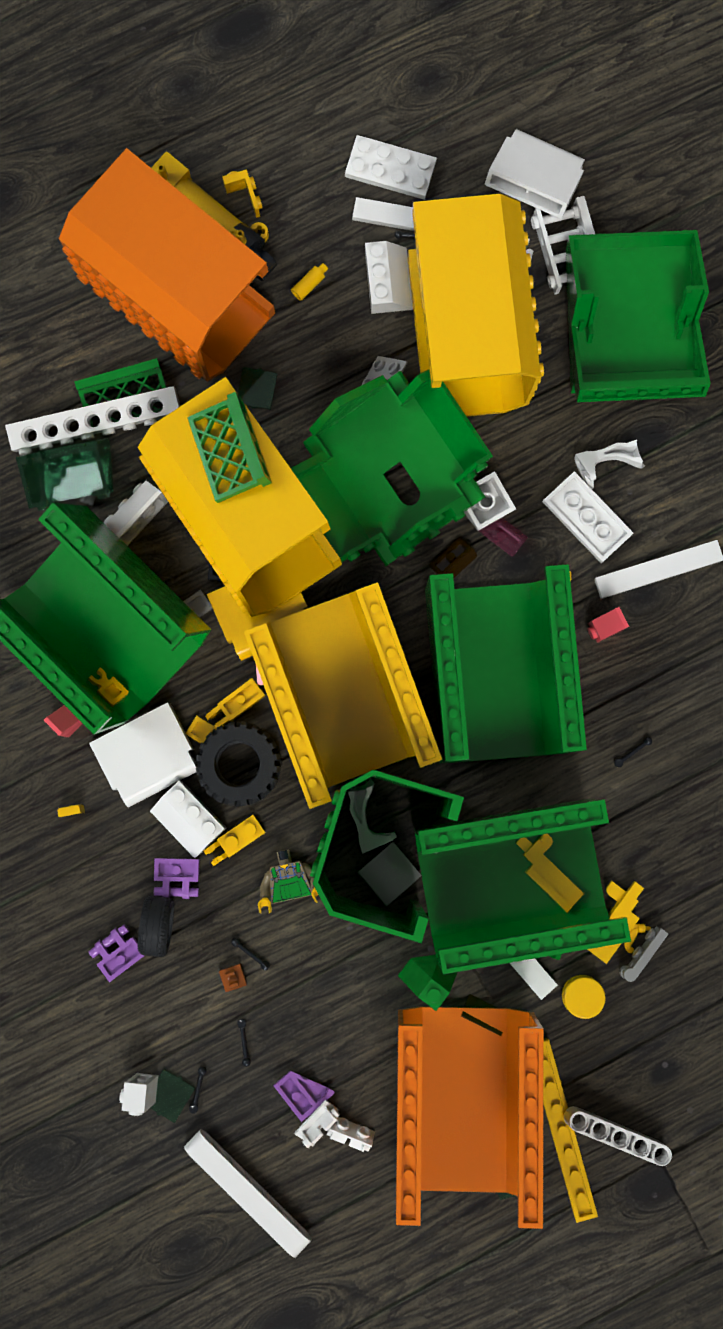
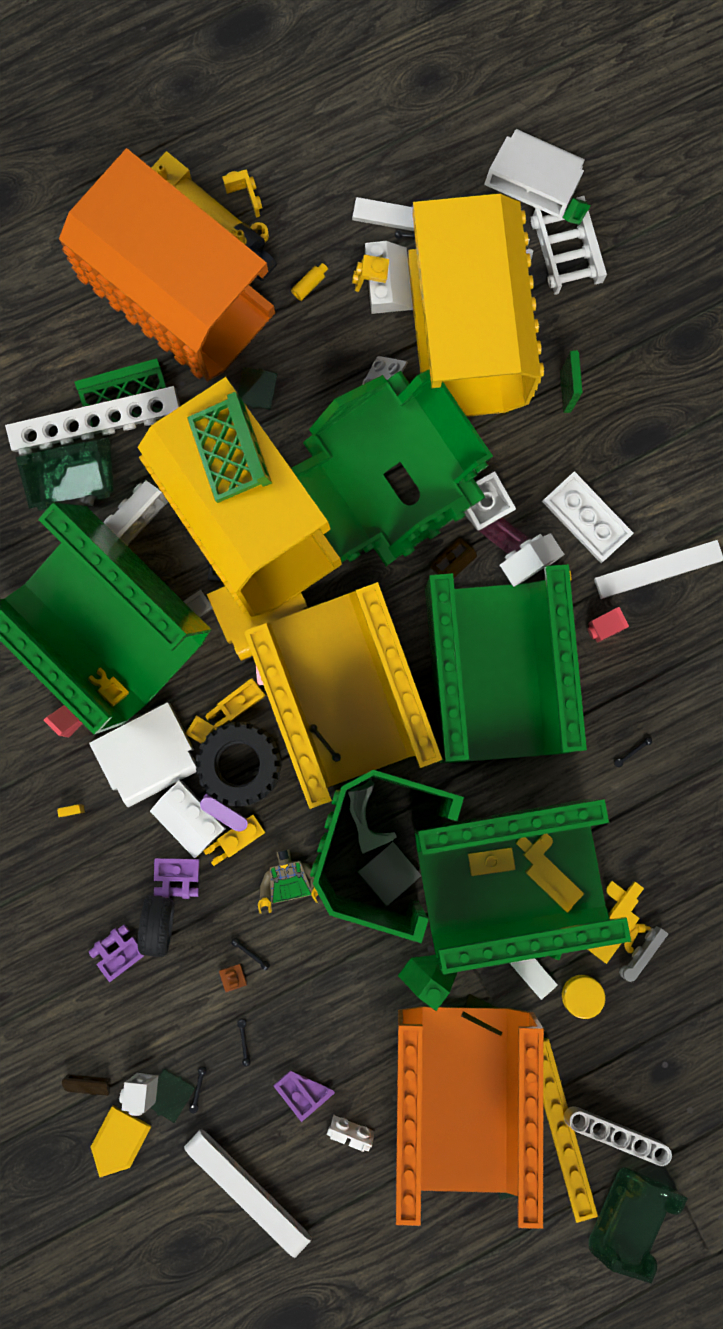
(86, 1084): none -> dark brown slope
(118, 1141): none -> yellow tile
(223, 814): none -> piece
(323, 1117): white hinge -> none
(335, 756): none -> black hinge
(372, 269): none -> yellow bracket
(390, 167): white plate -> none
(491, 861): none -> yellow plate
(531, 558): none -> white brick
(571, 381): none -> green tile
(576, 211): none -> green plate
(623, 452): white animal -> none
(631, 1224): none -> clear green windscreen
(636, 316): green panel -> none

